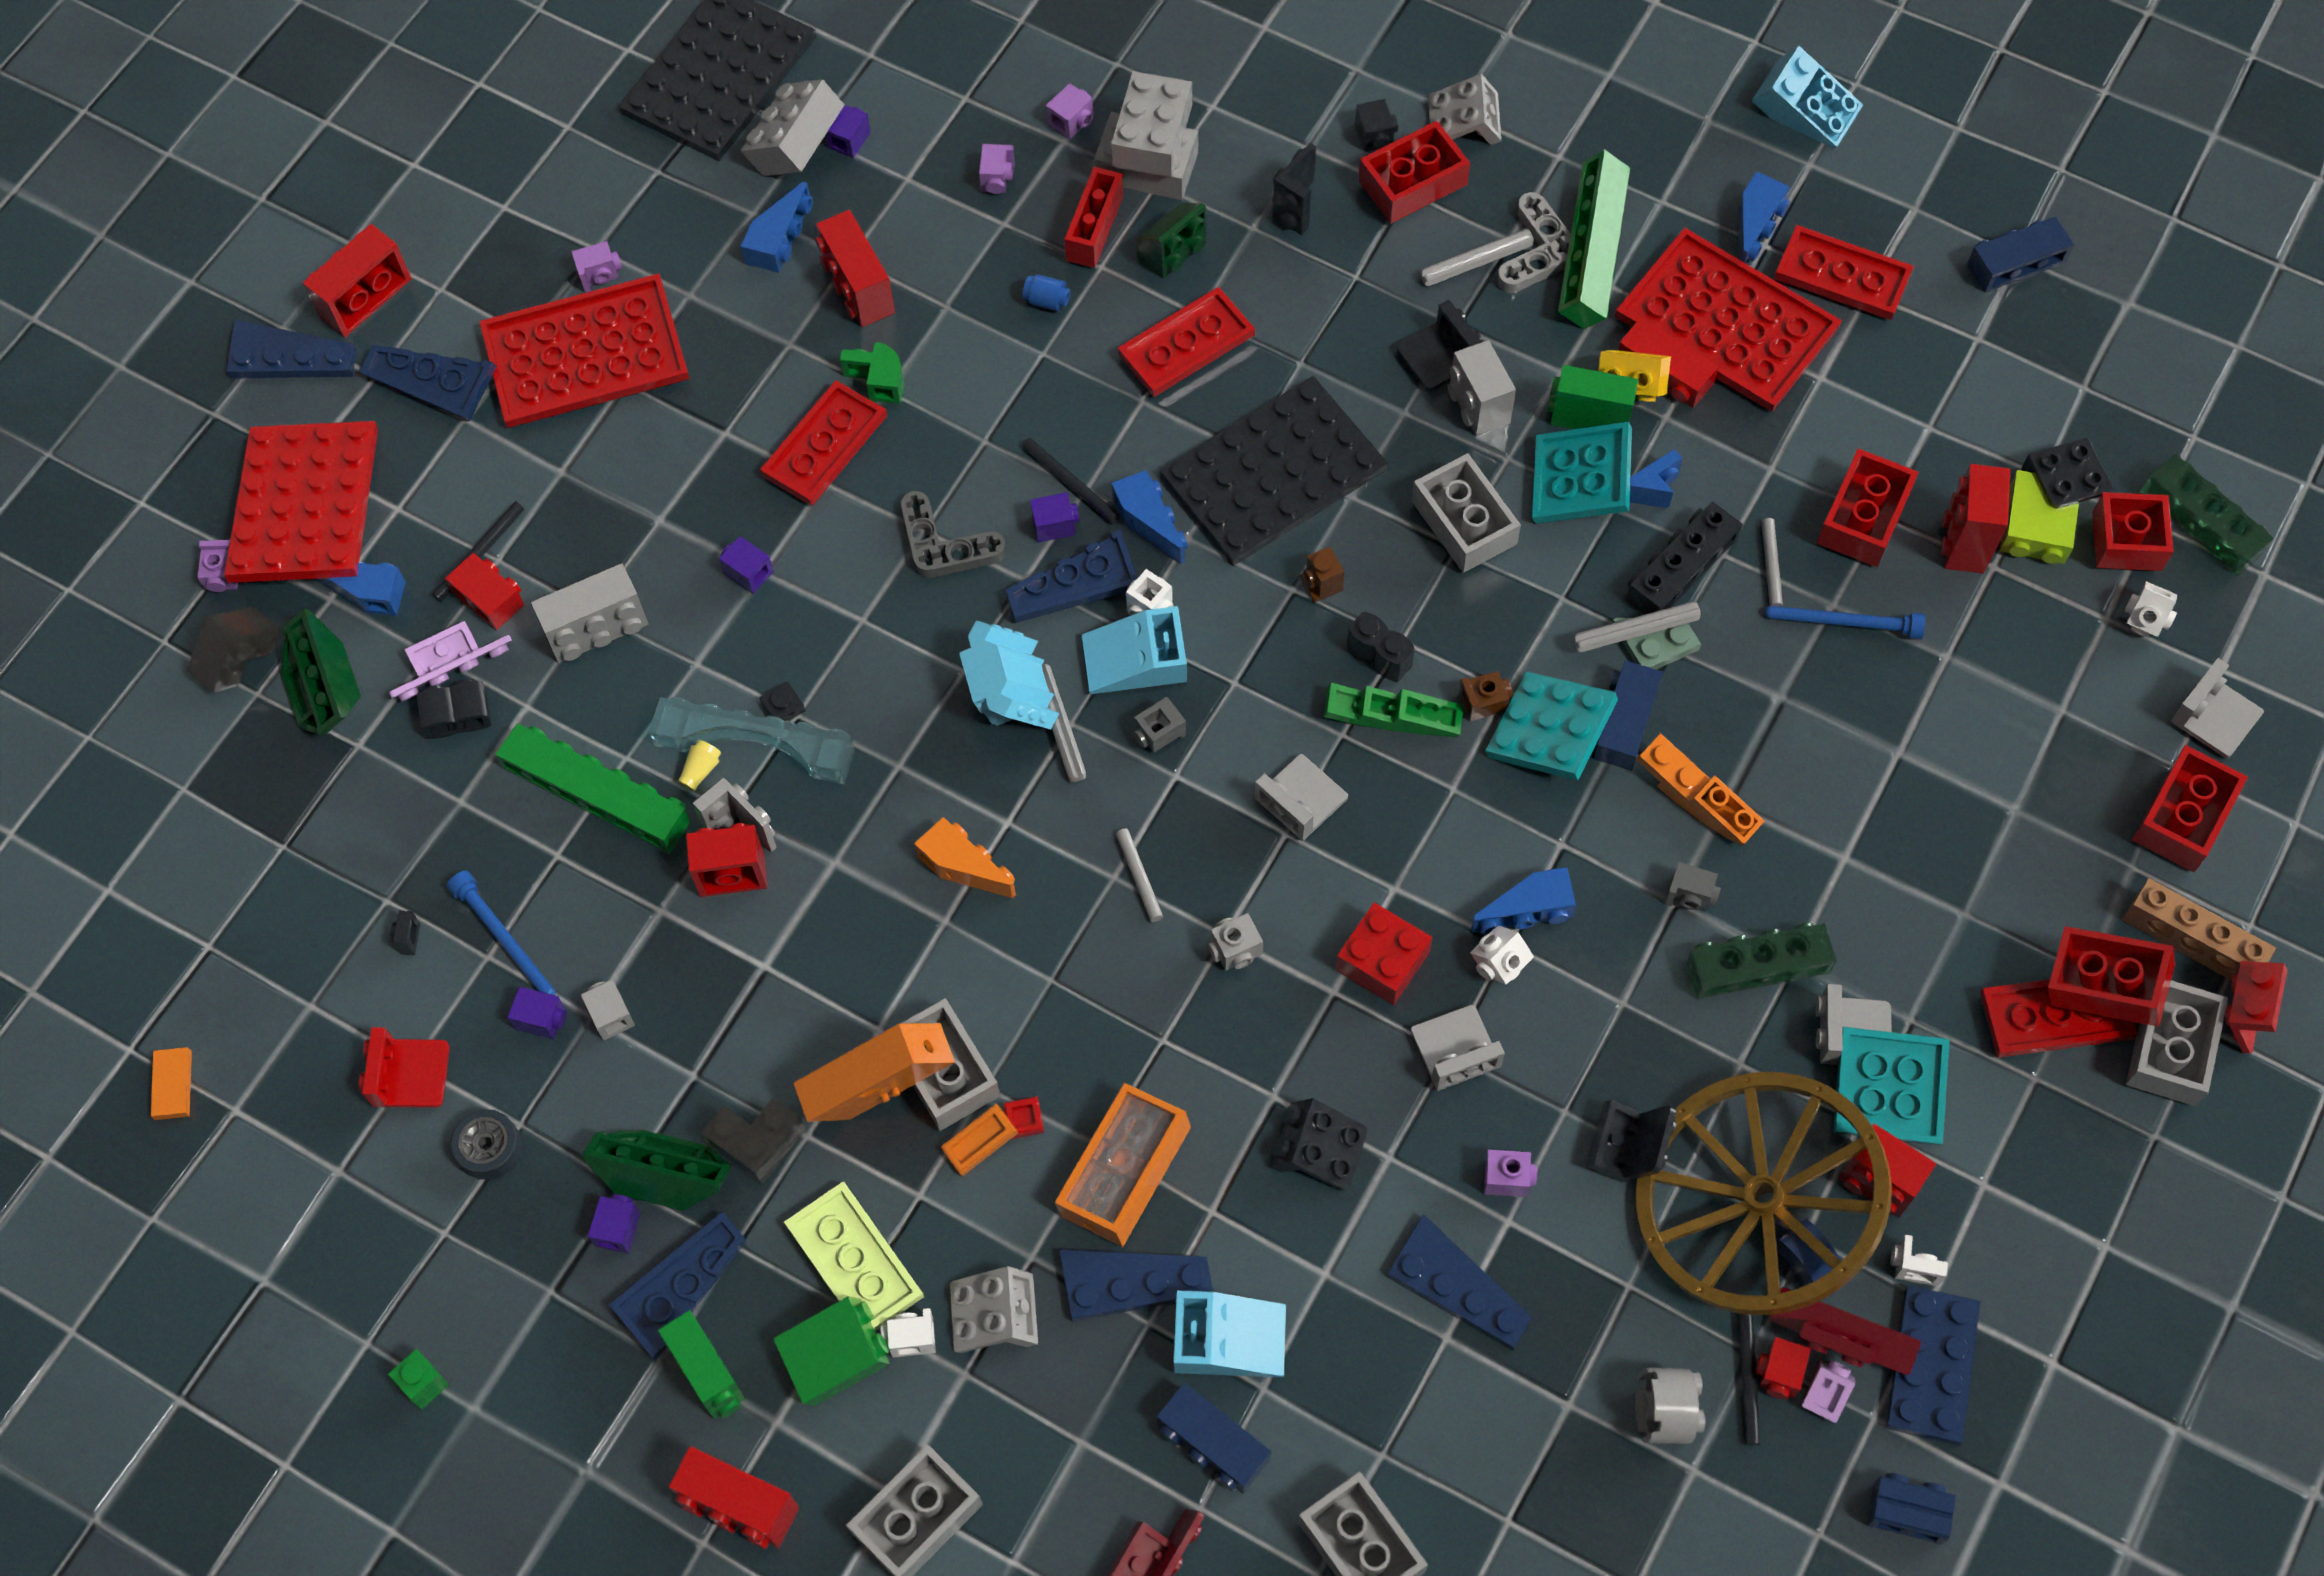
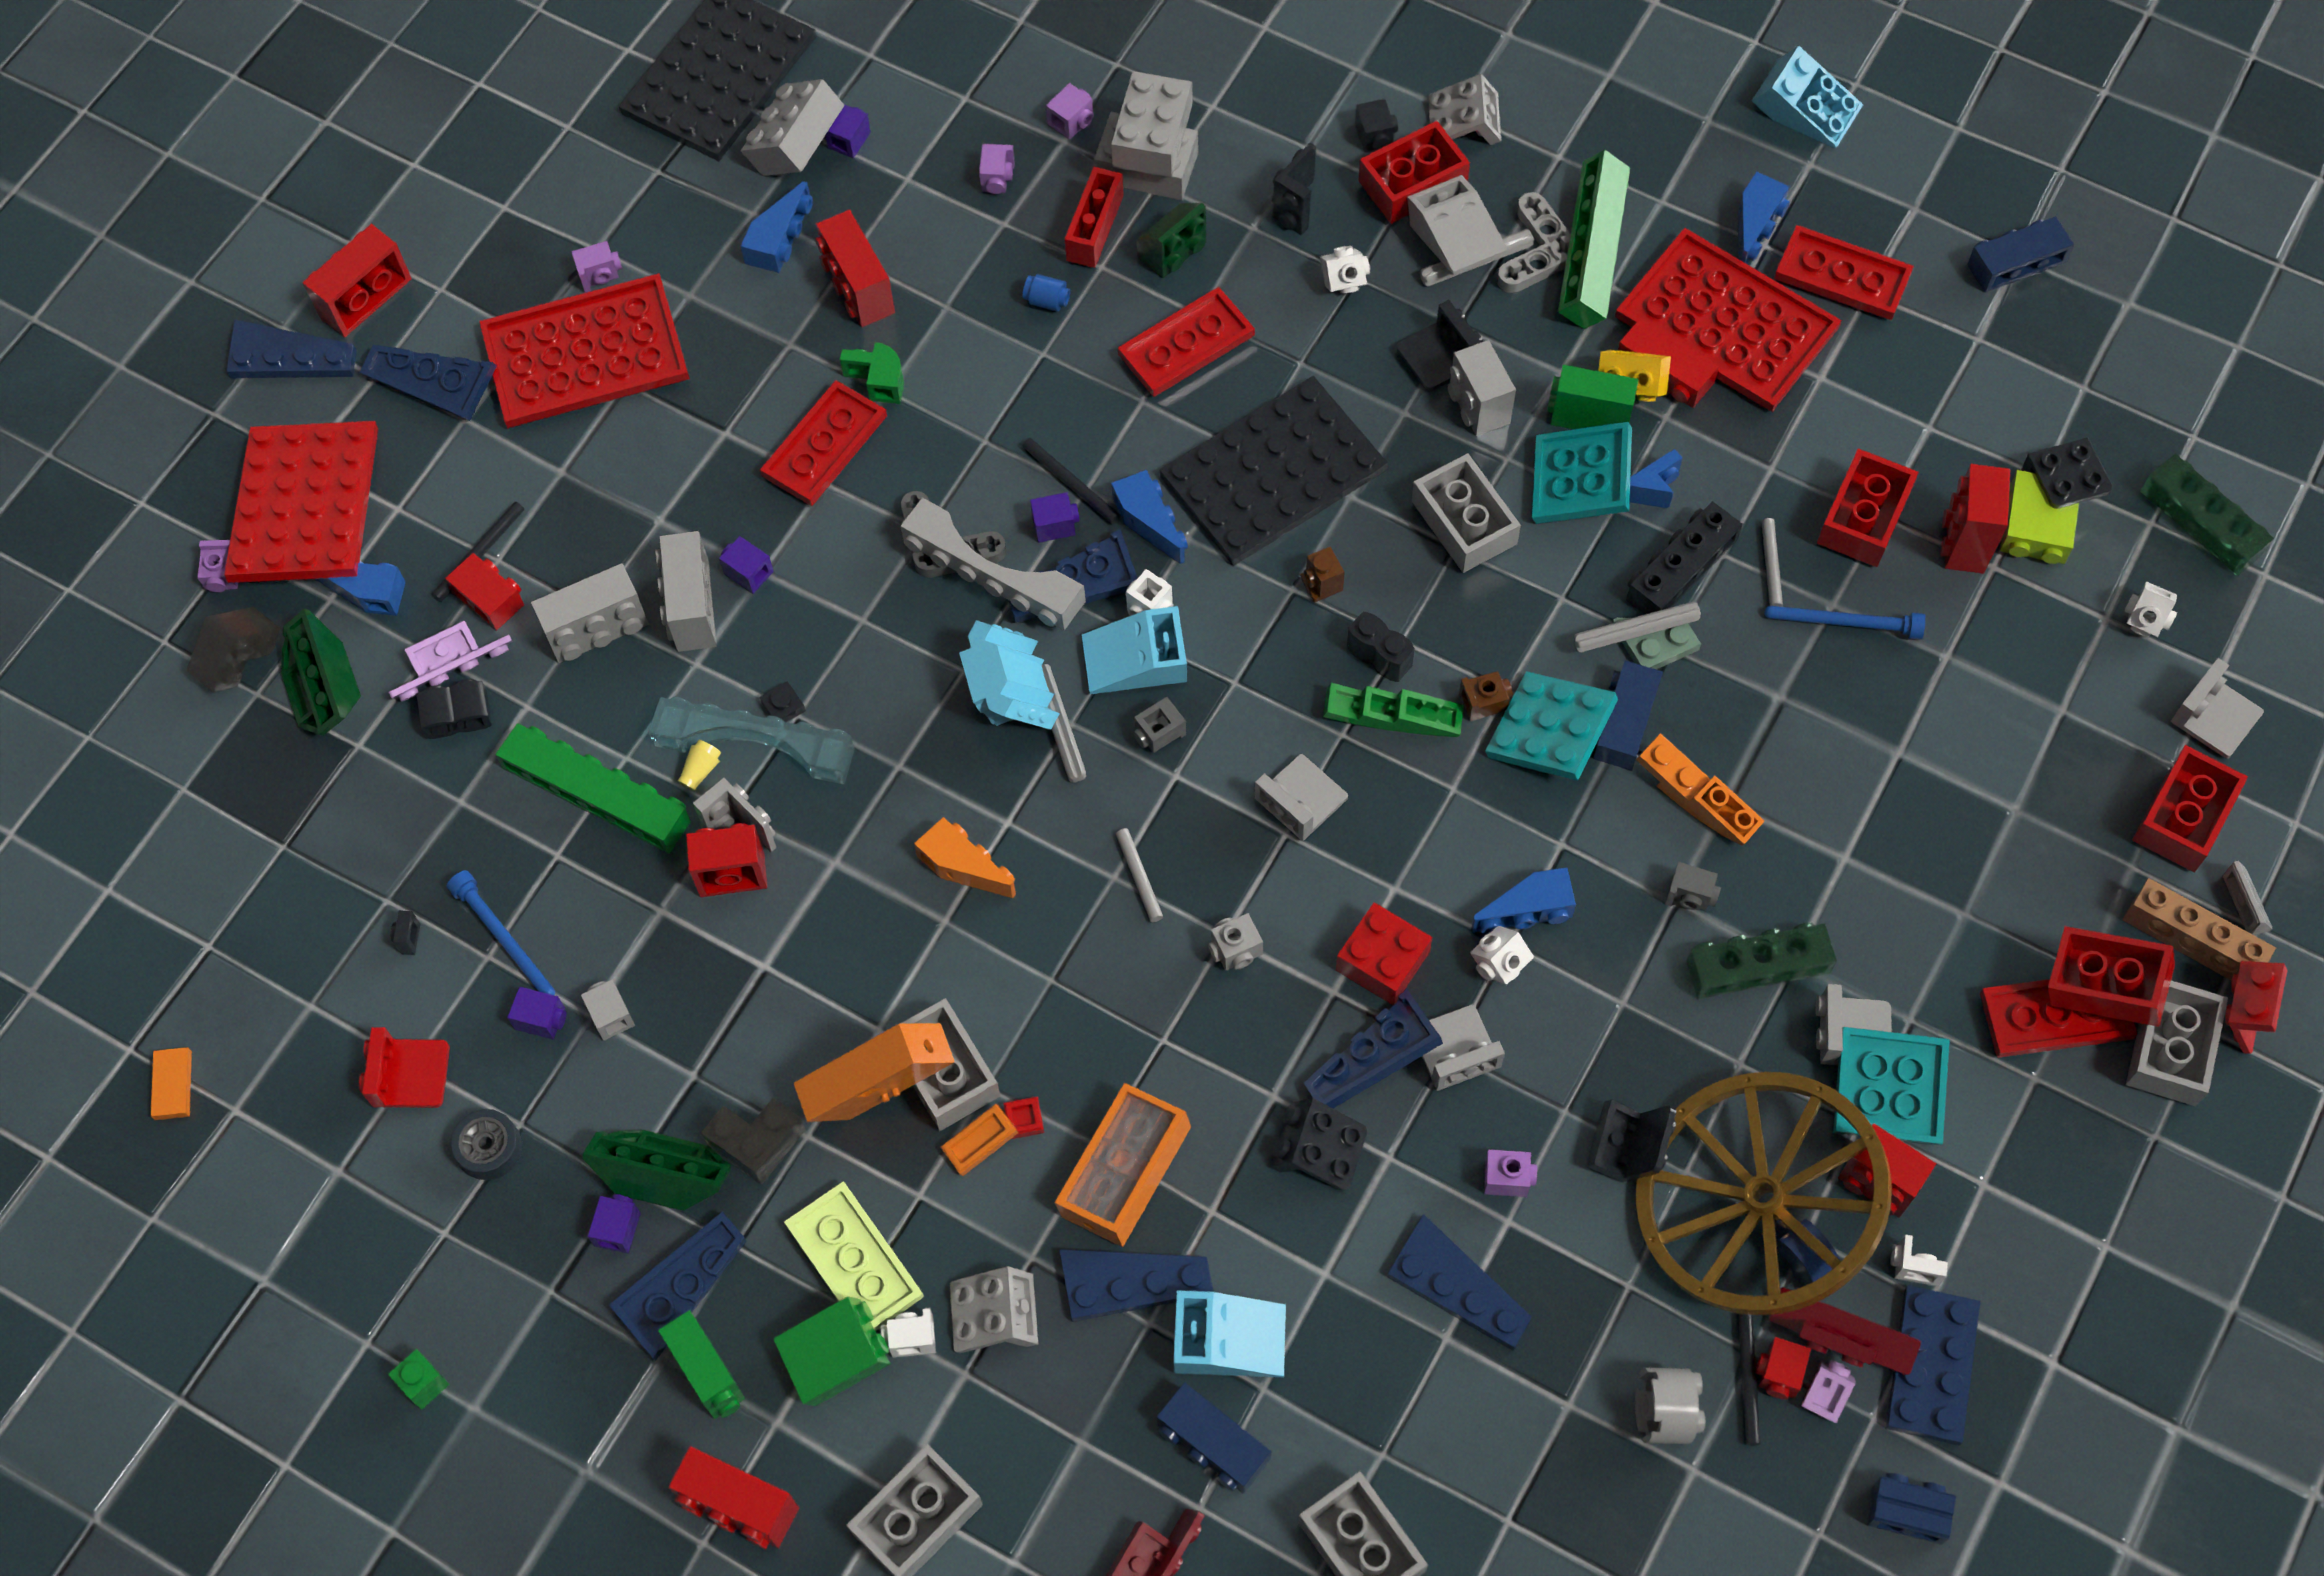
(686, 591): none -> light grey brick
(1045, 594): none -> light grey arch
(1335, 272): none -> white brick
(1384, 1048): none -> dark blue wing
(1455, 225): none -> light grey slope
(2132, 531): red brick -> none
(2246, 899): none -> light grey slope

